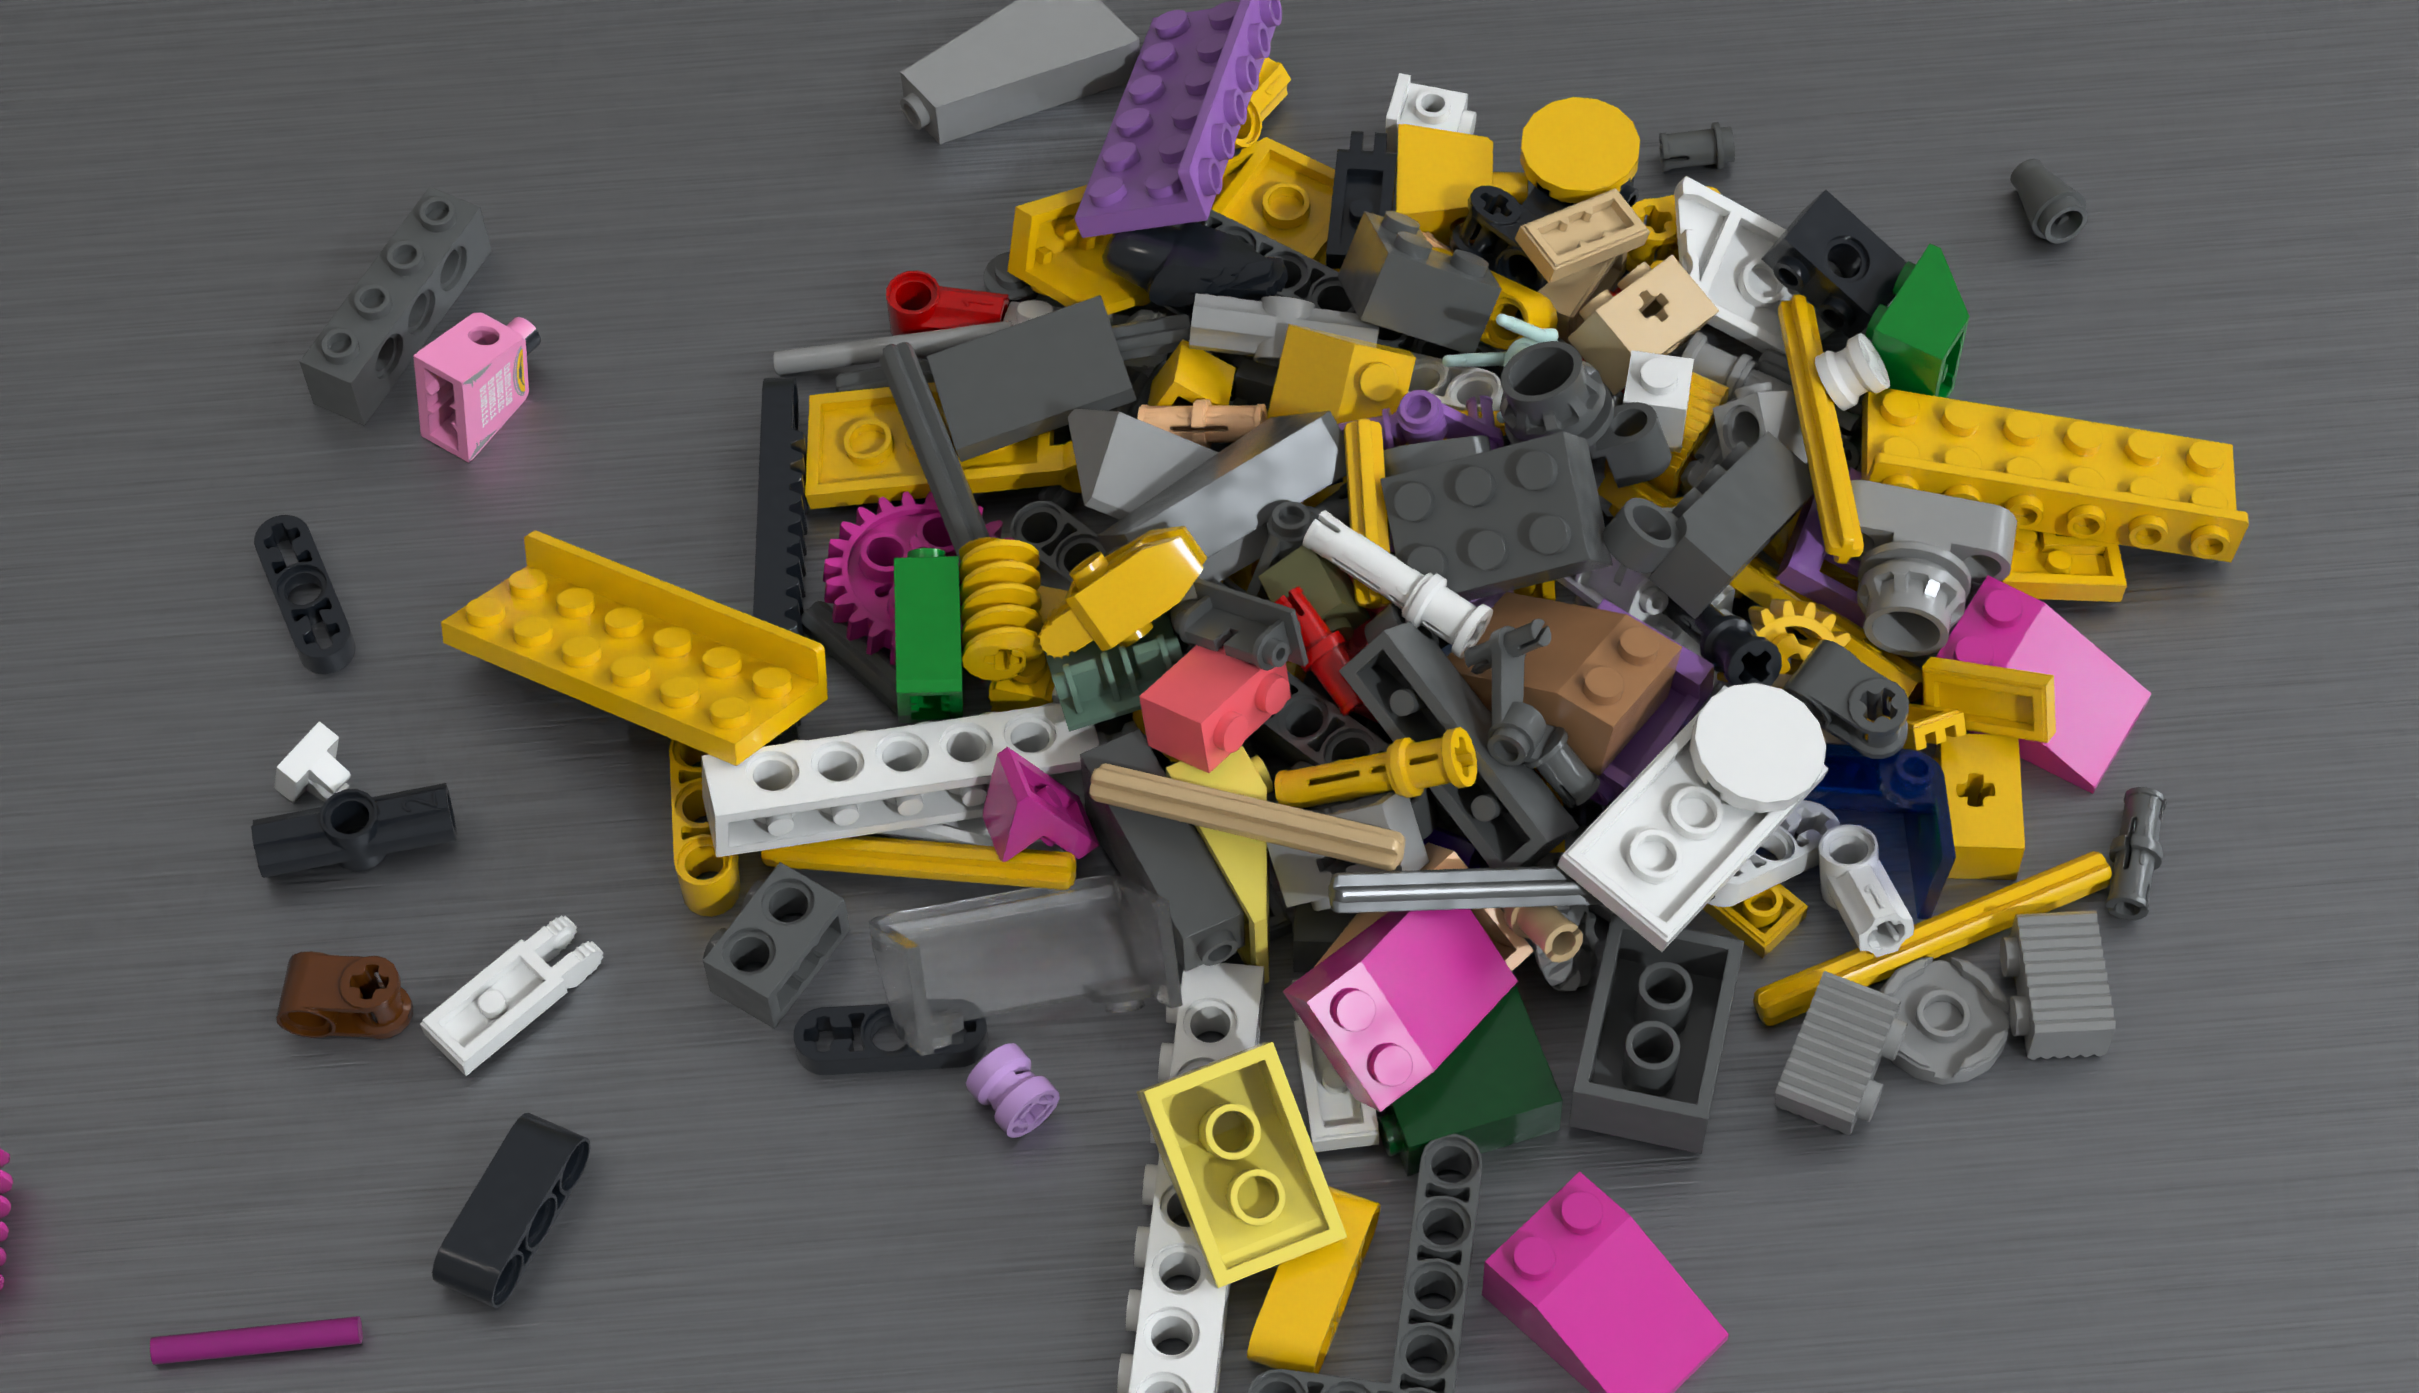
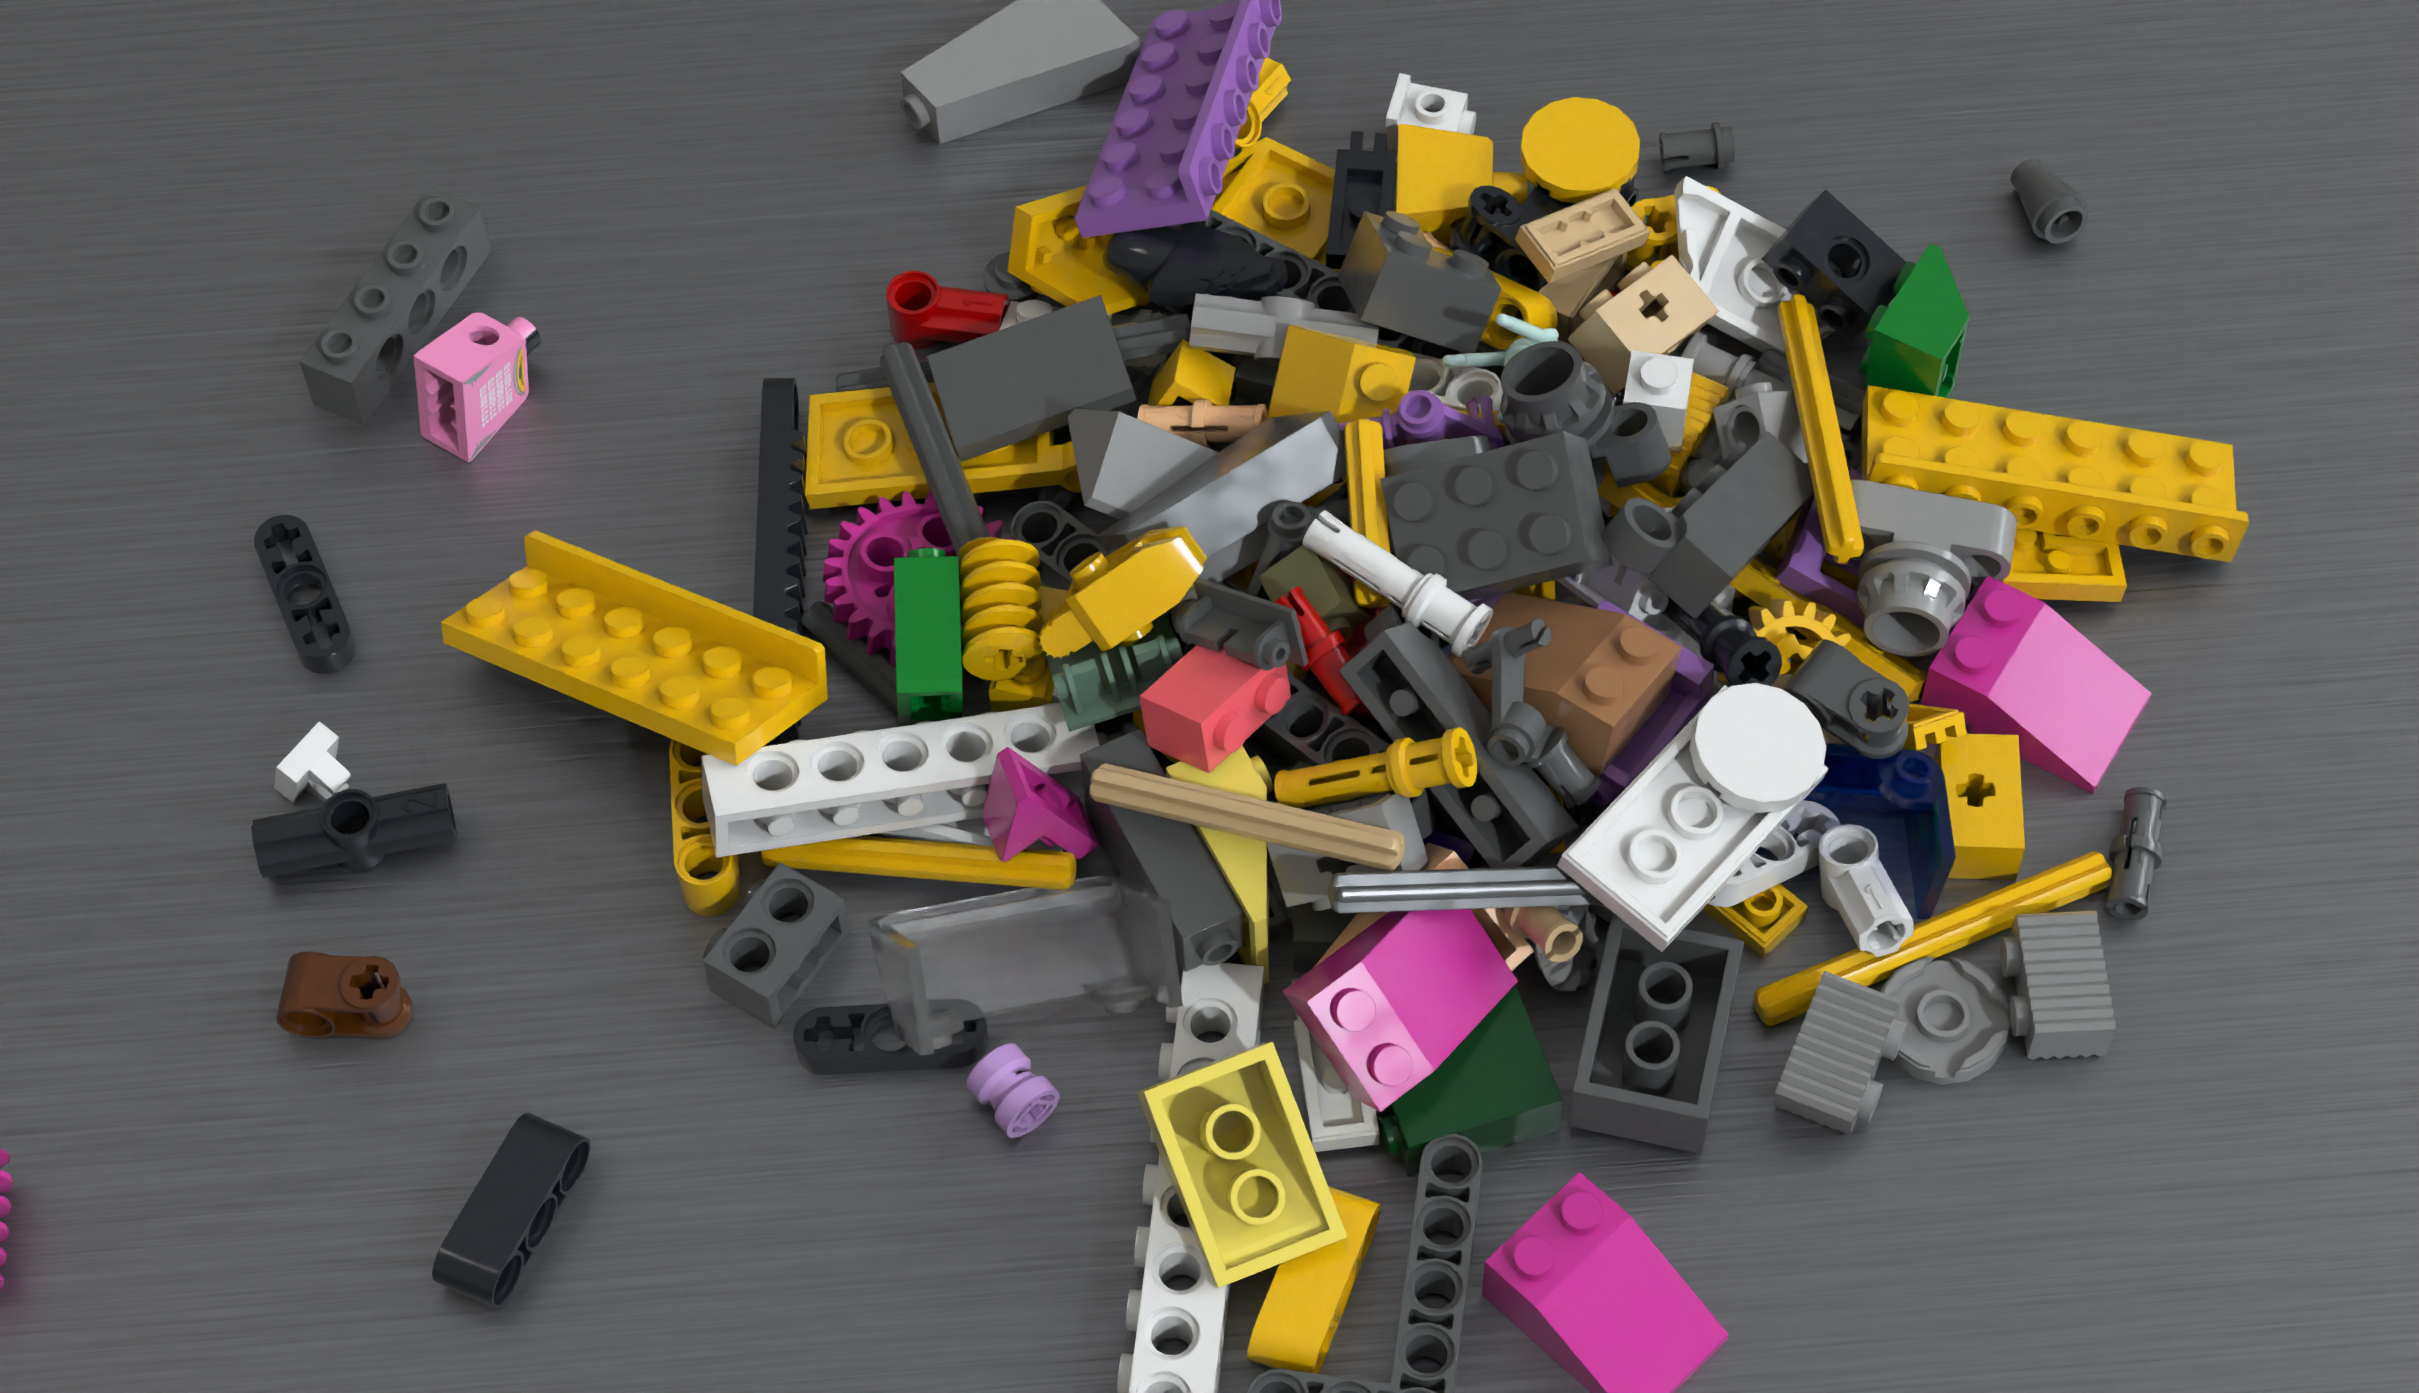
(256, 1340): magenta bar -> none
(509, 995): white hinge -> none
(871, 350): light grey bar -> none
(1852, 371): white wheel -> none
(1993, 697): yellow tile -> none

